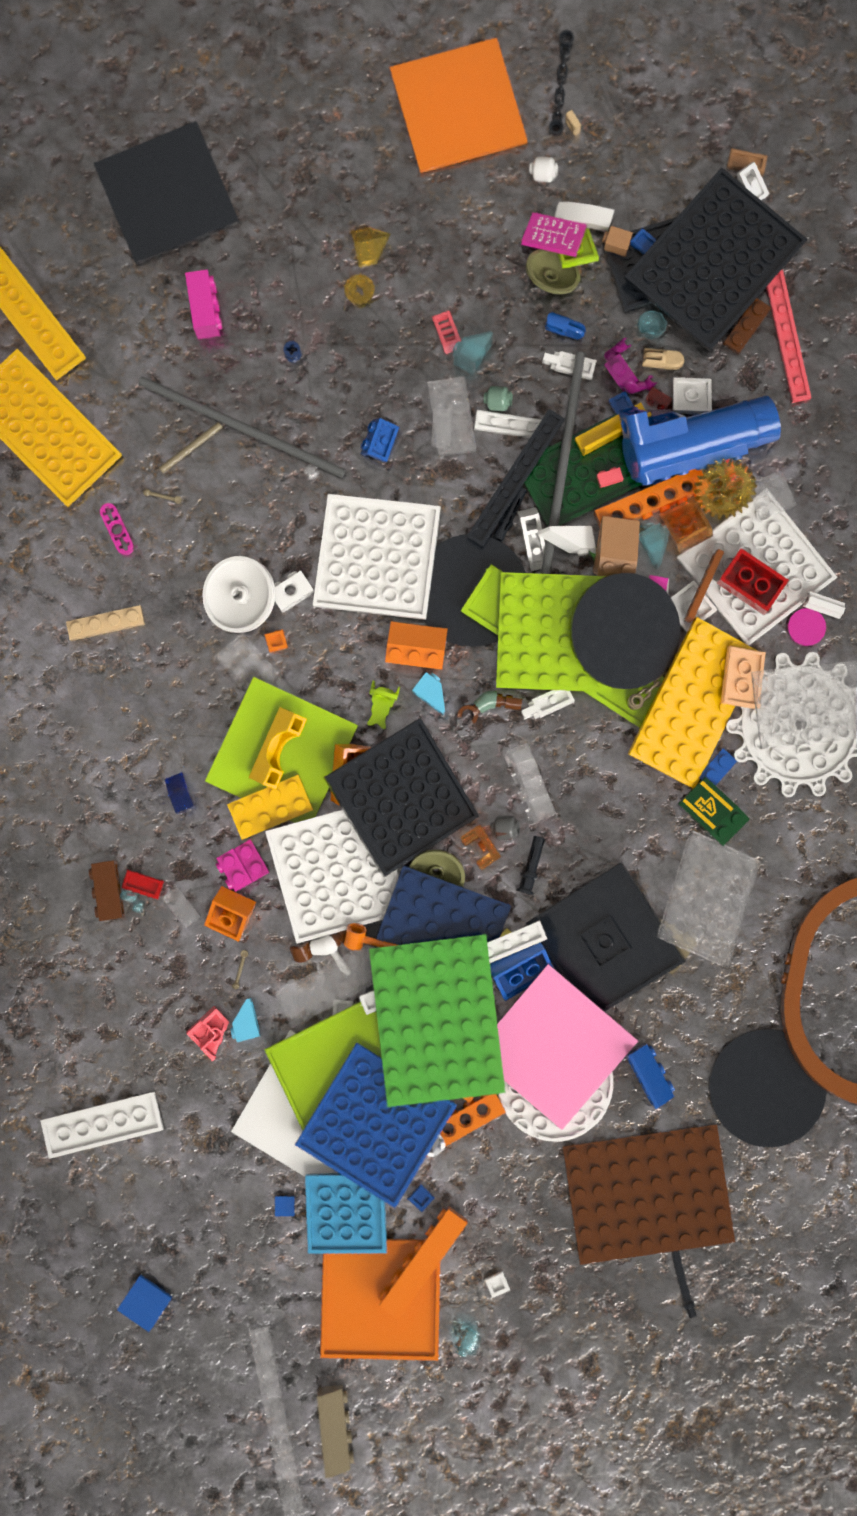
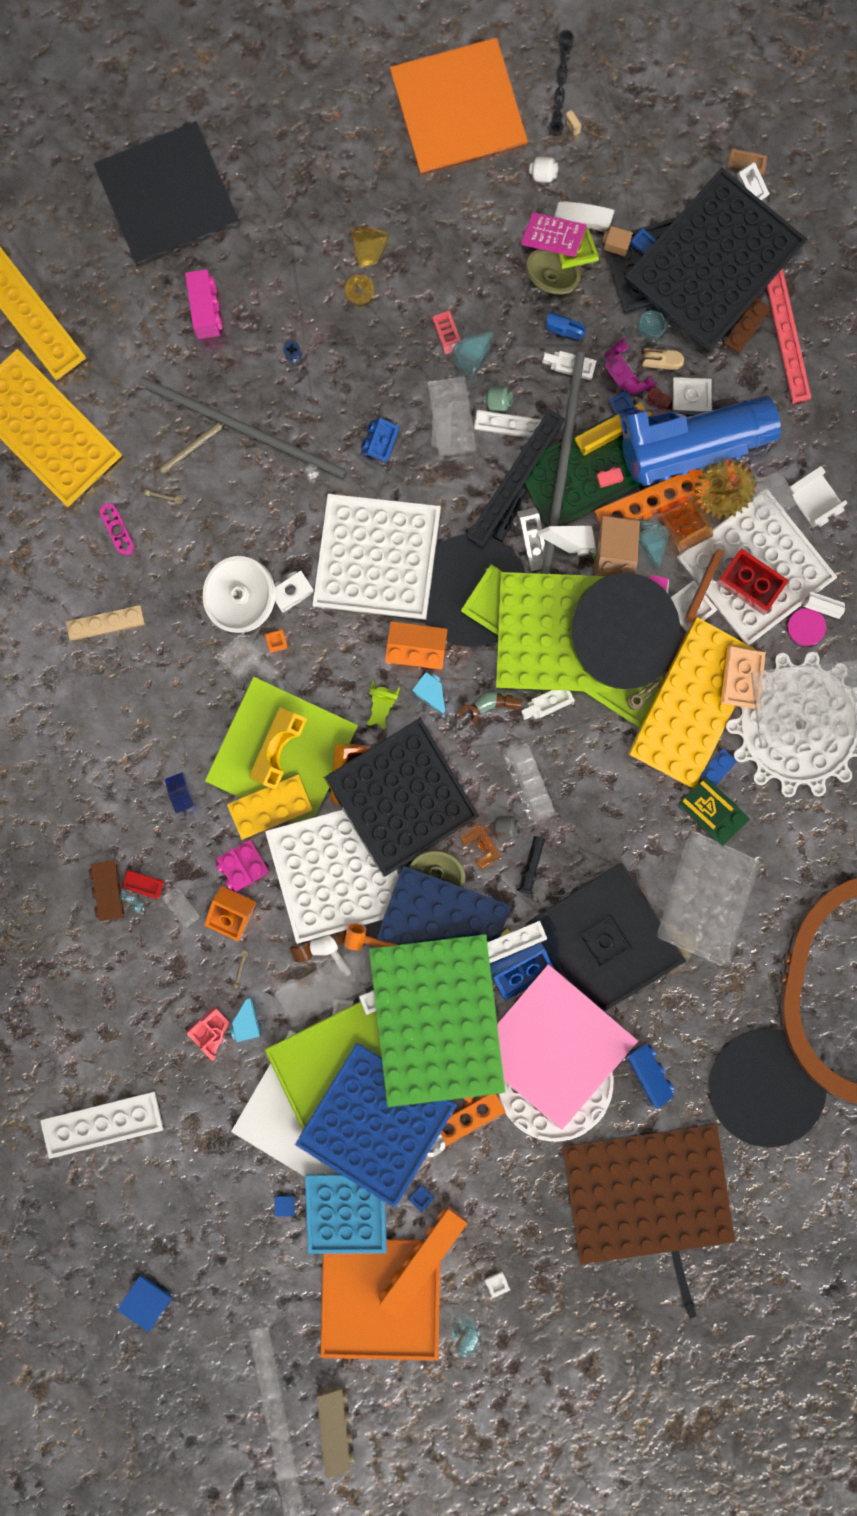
(816, 498): none -> white panel

